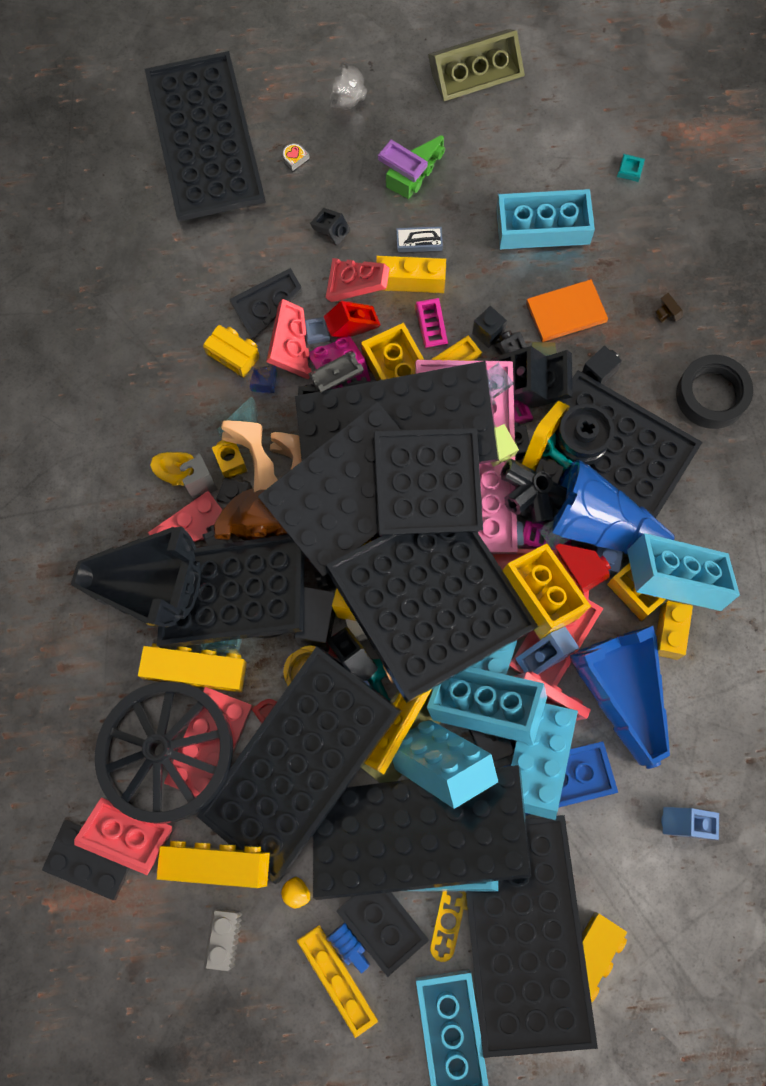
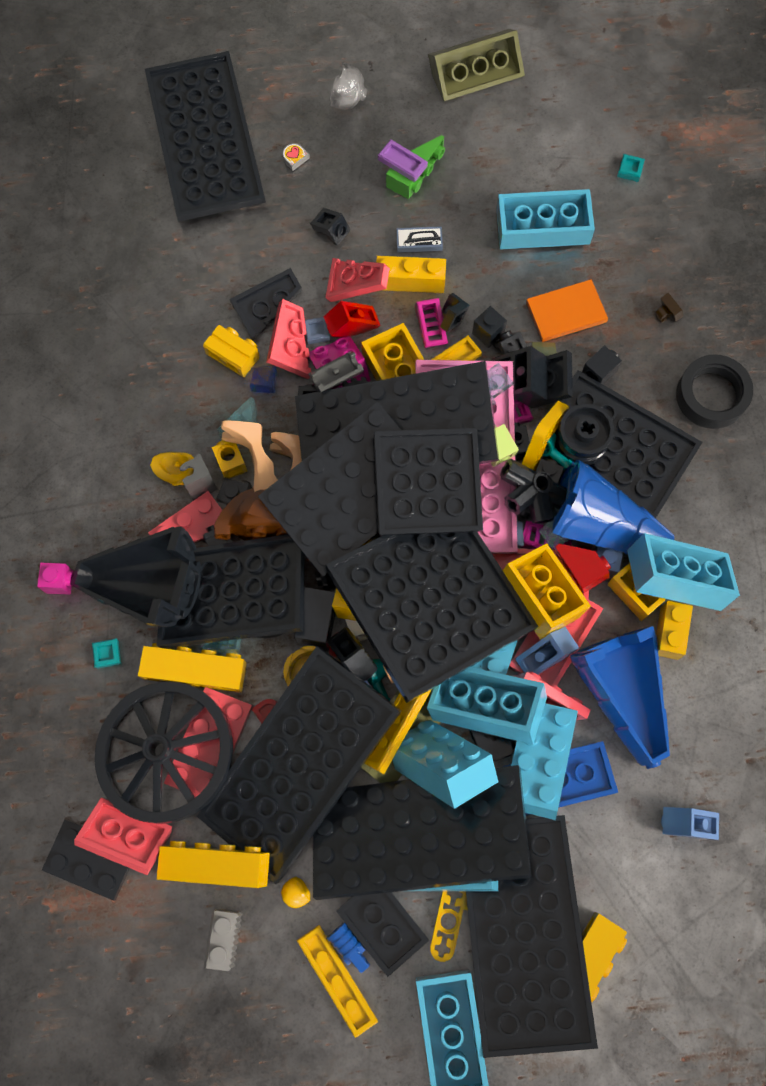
(55, 578): none -> dark pink brick
(106, 653): none -> teal tile
(453, 312): none -> black bracket

